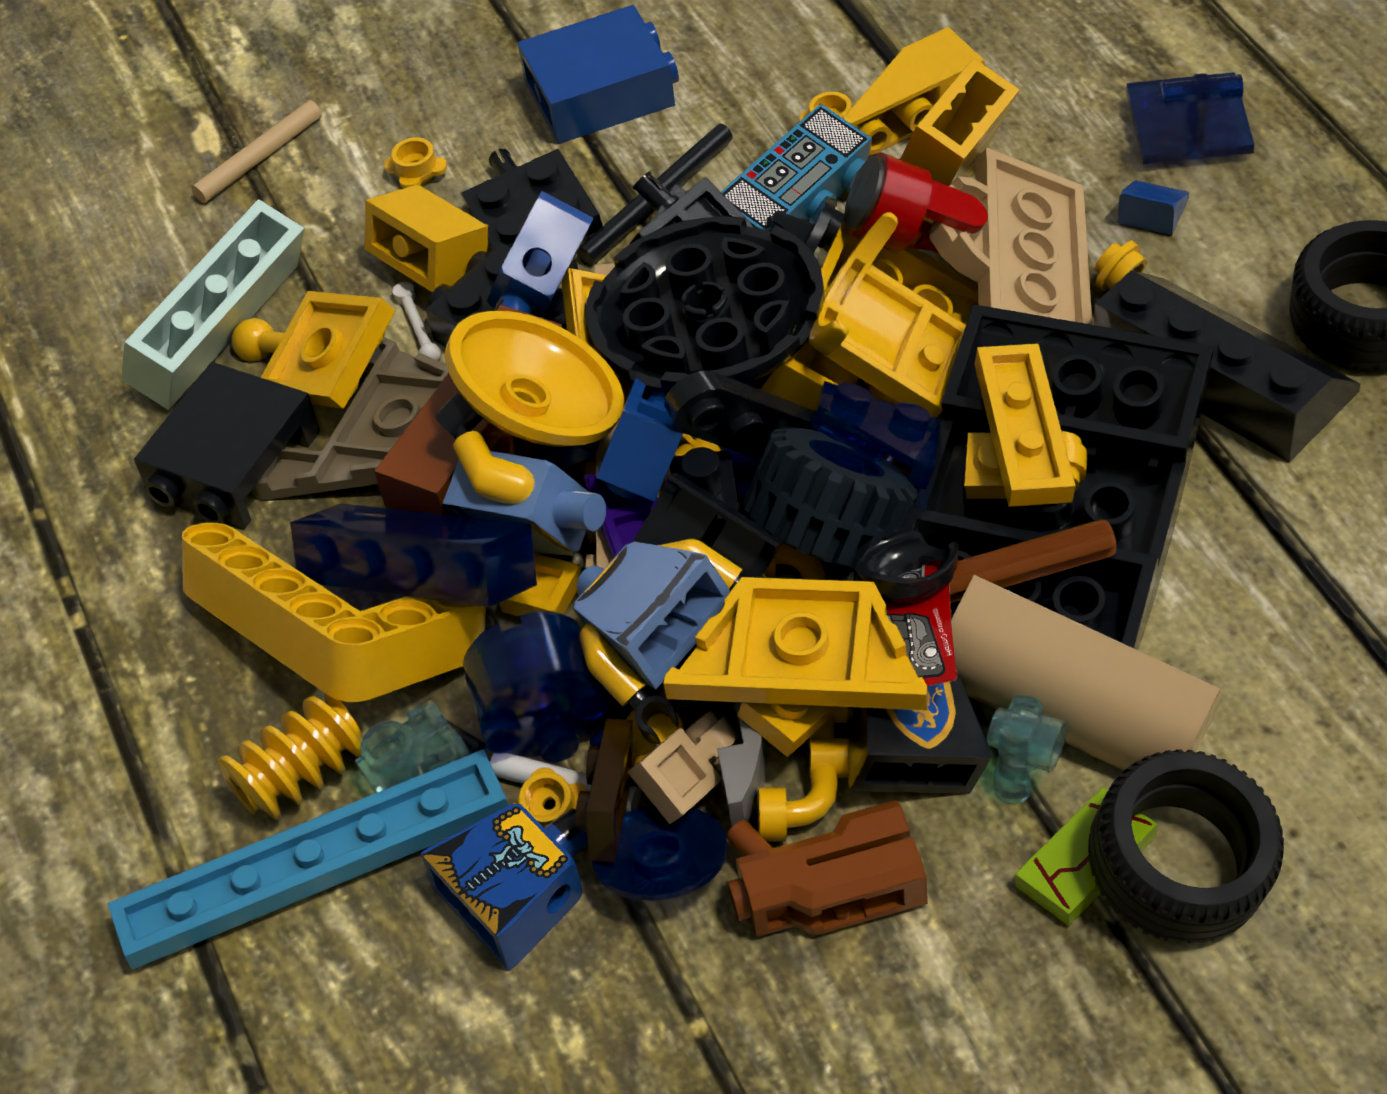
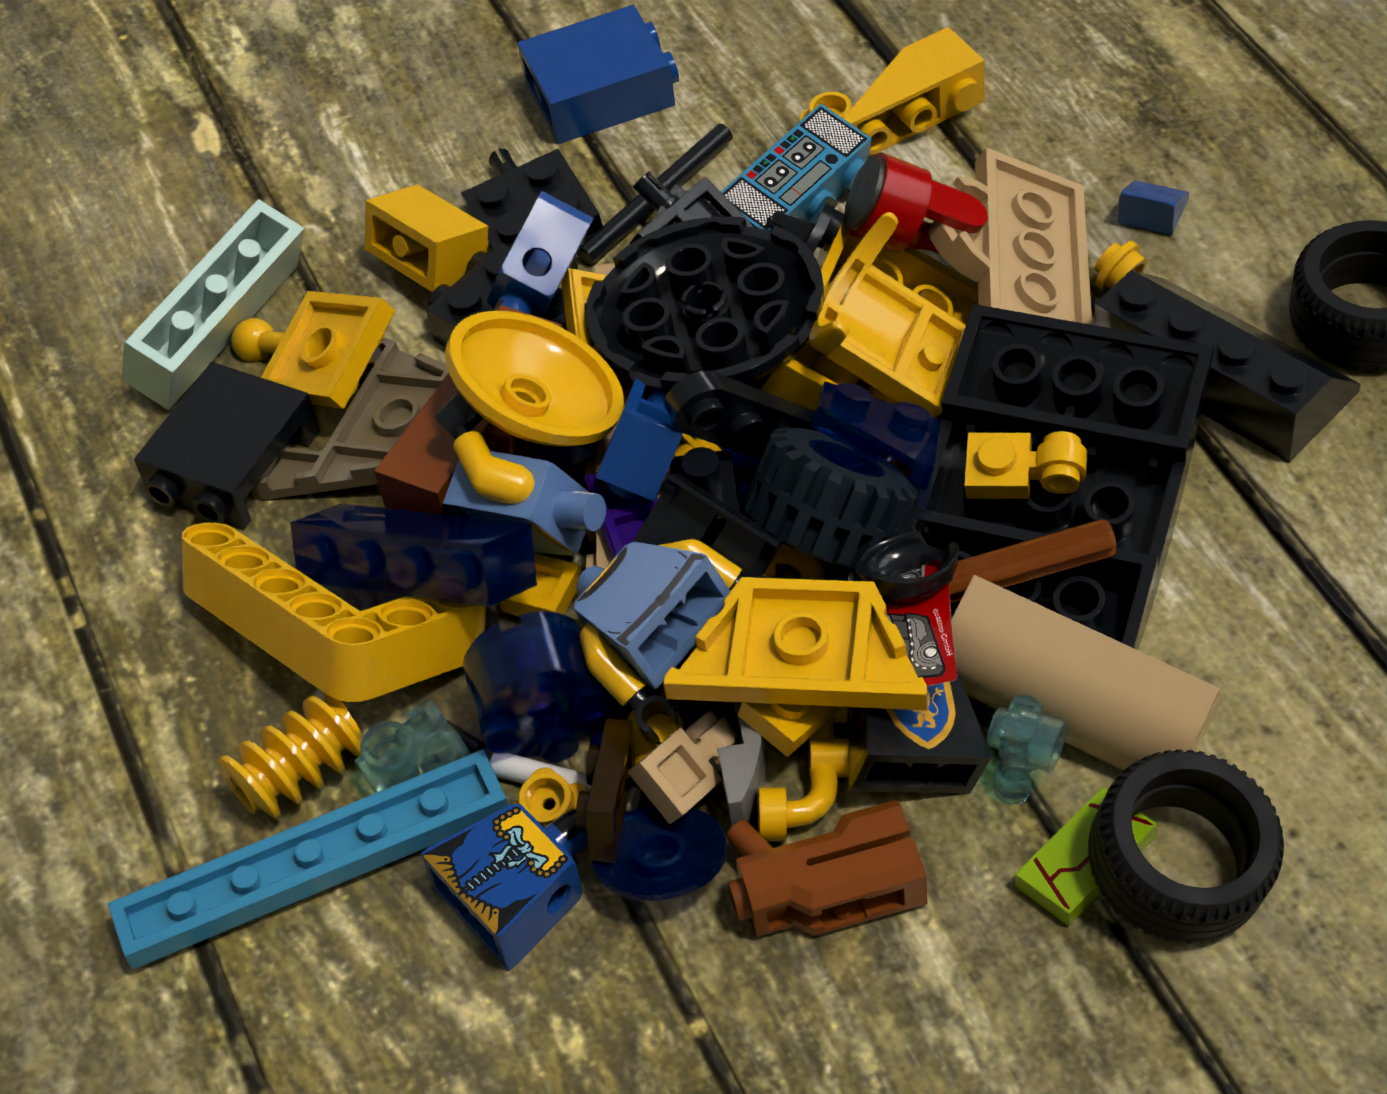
(256, 151): tan bar -> none
(404, 295): white hinge -> none
(414, 162): yellow plate -> none
(960, 124): yellow brick -> none
(1024, 425): yellow plate -> none
(1190, 118): clear blue plate -> none

